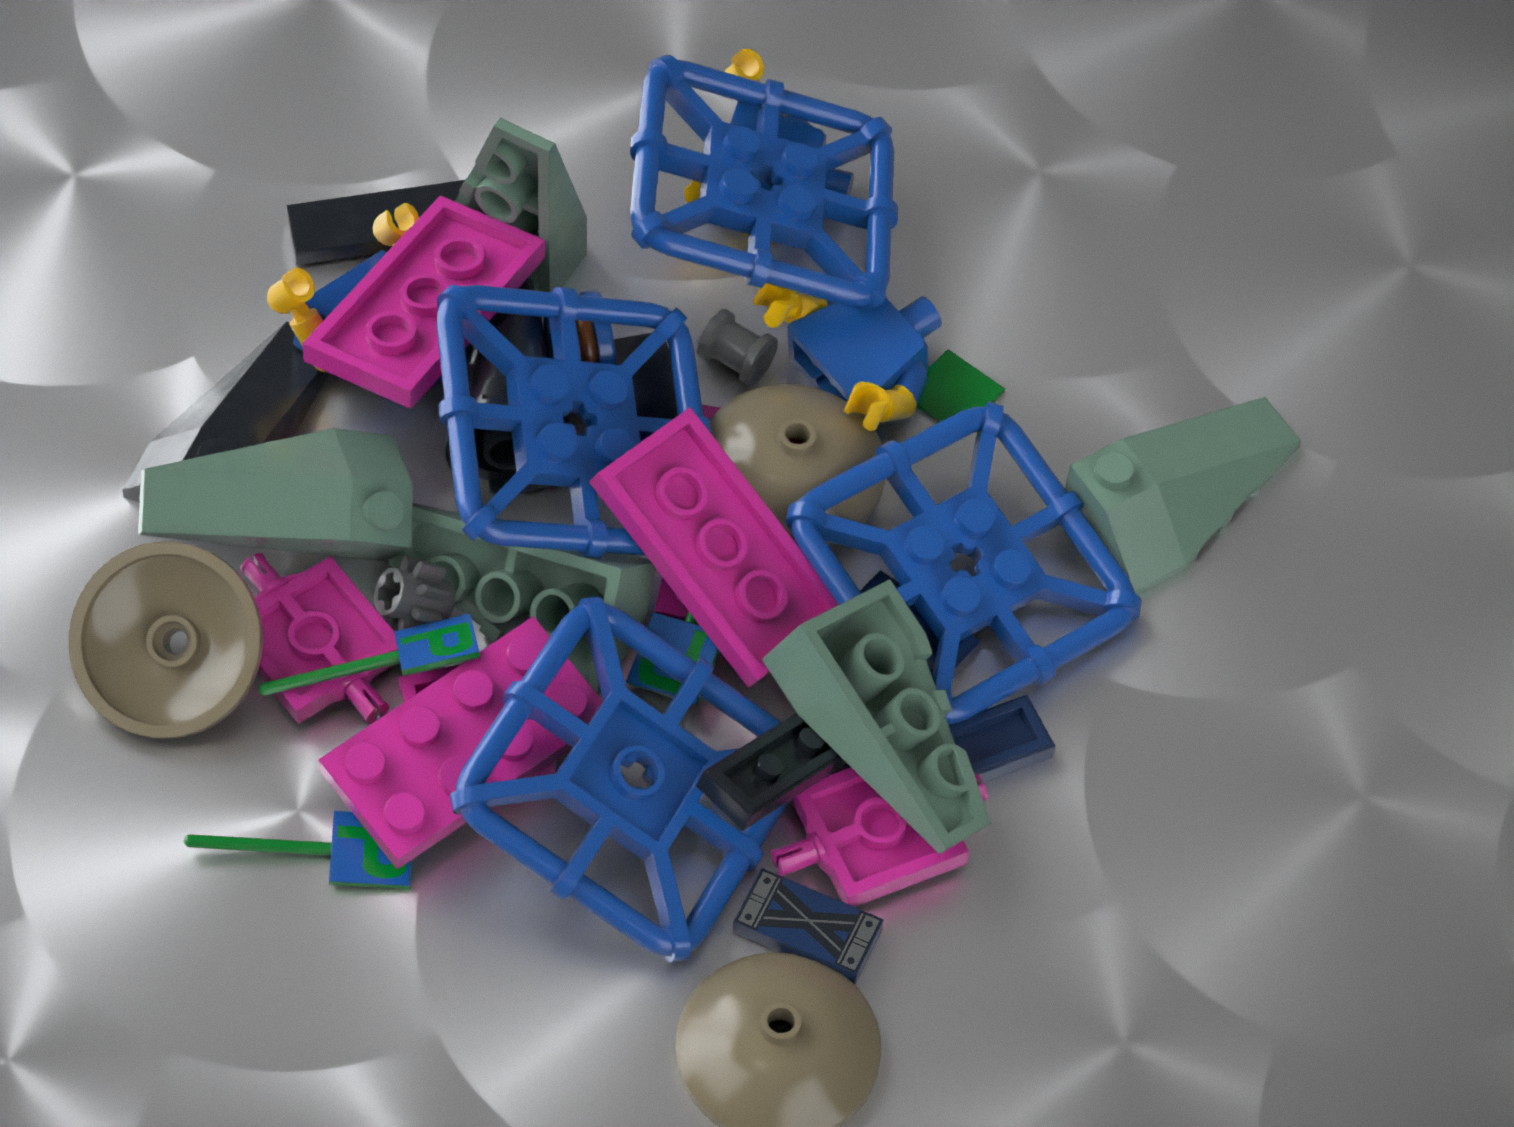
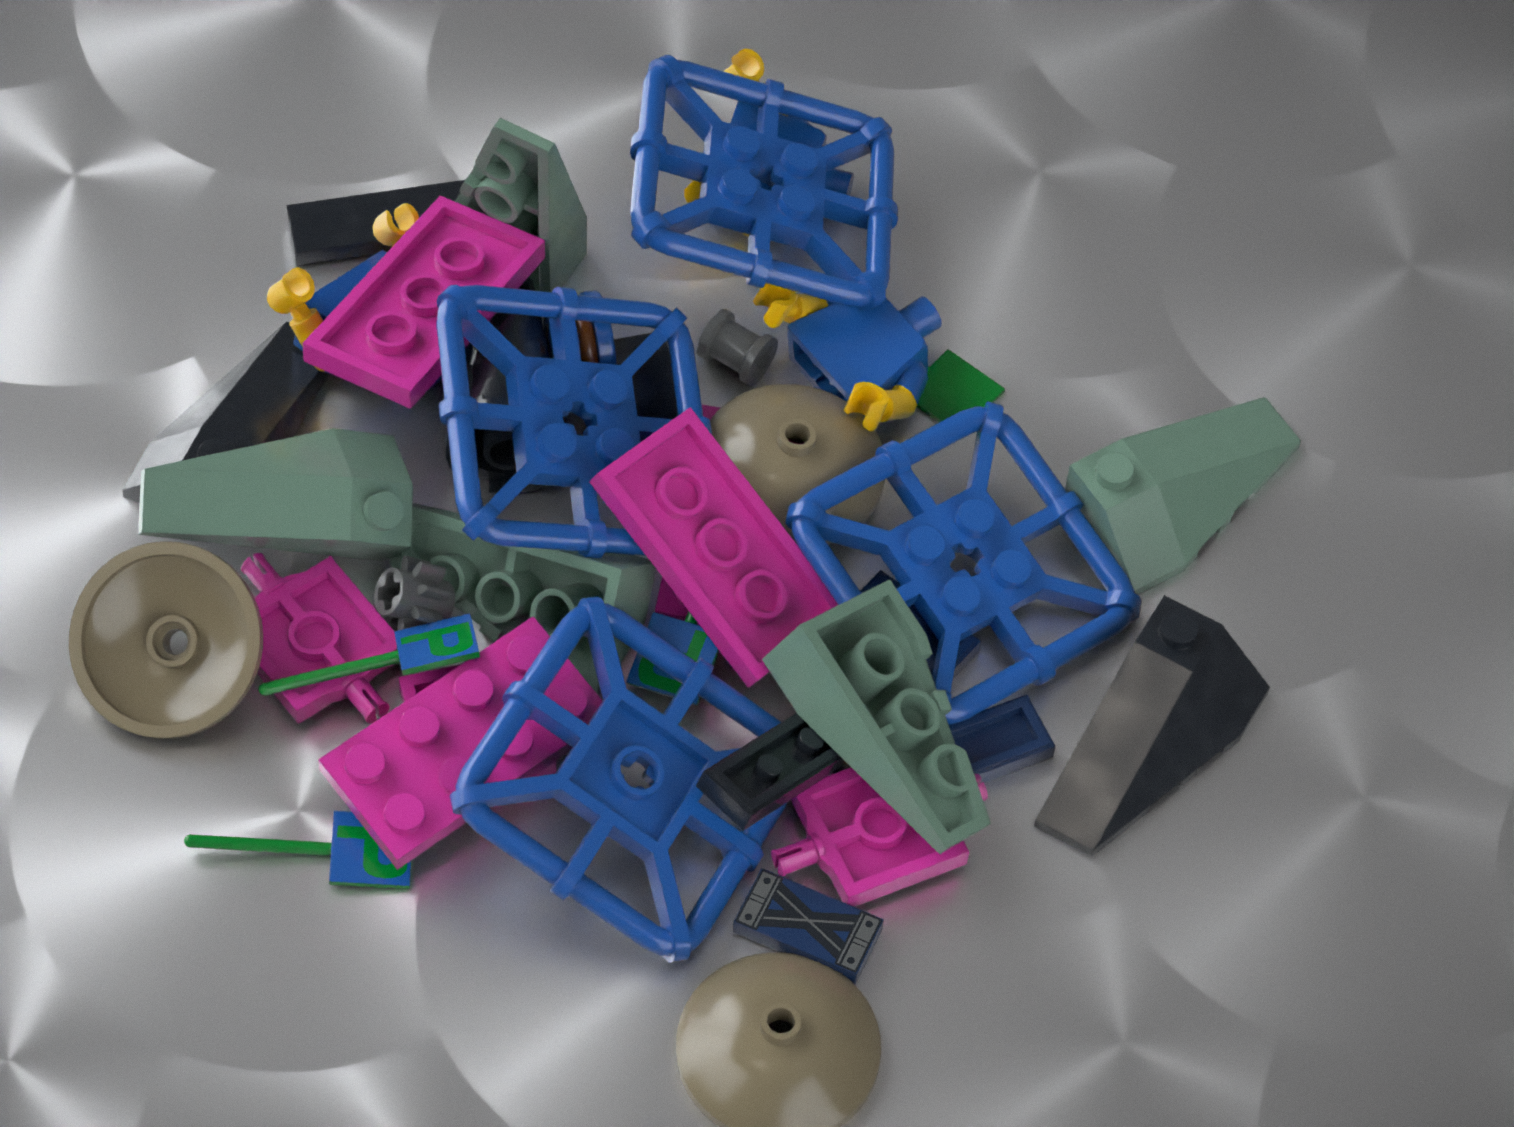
(1164, 716): none -> black wedge

